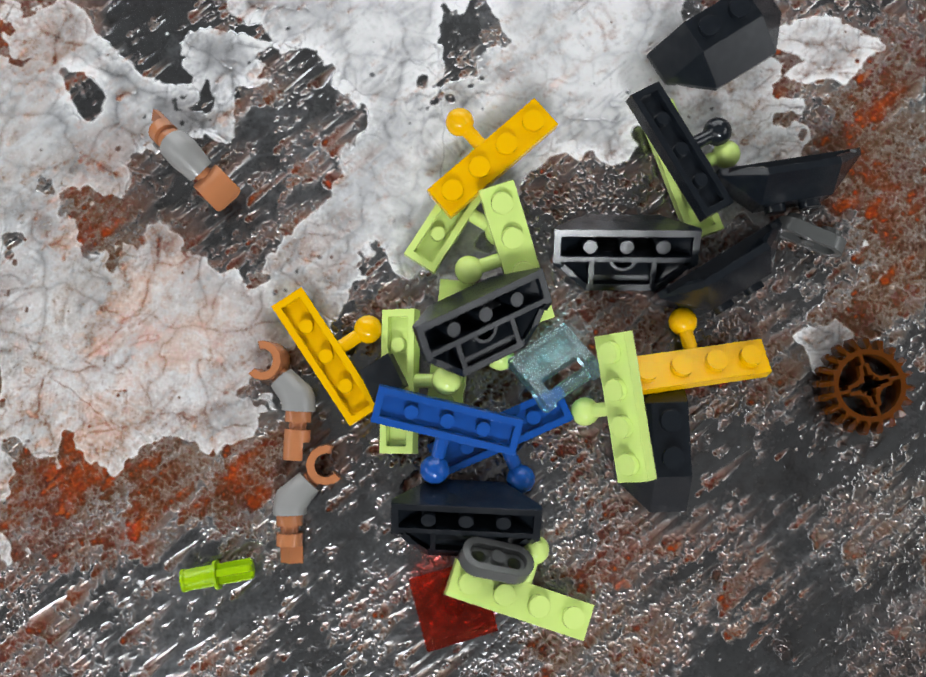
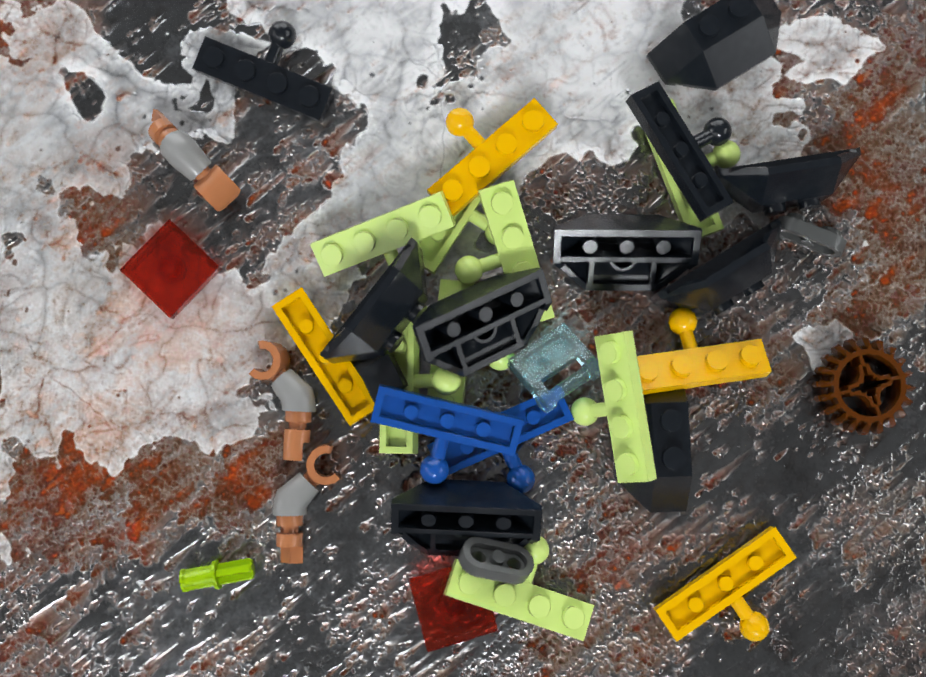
(170, 269): none -> clear red plate
(264, 76): none -> black plate
(383, 234): none -> yellowish green plate
(384, 311): none -> black wedge
(725, 586): none -> yellow plate

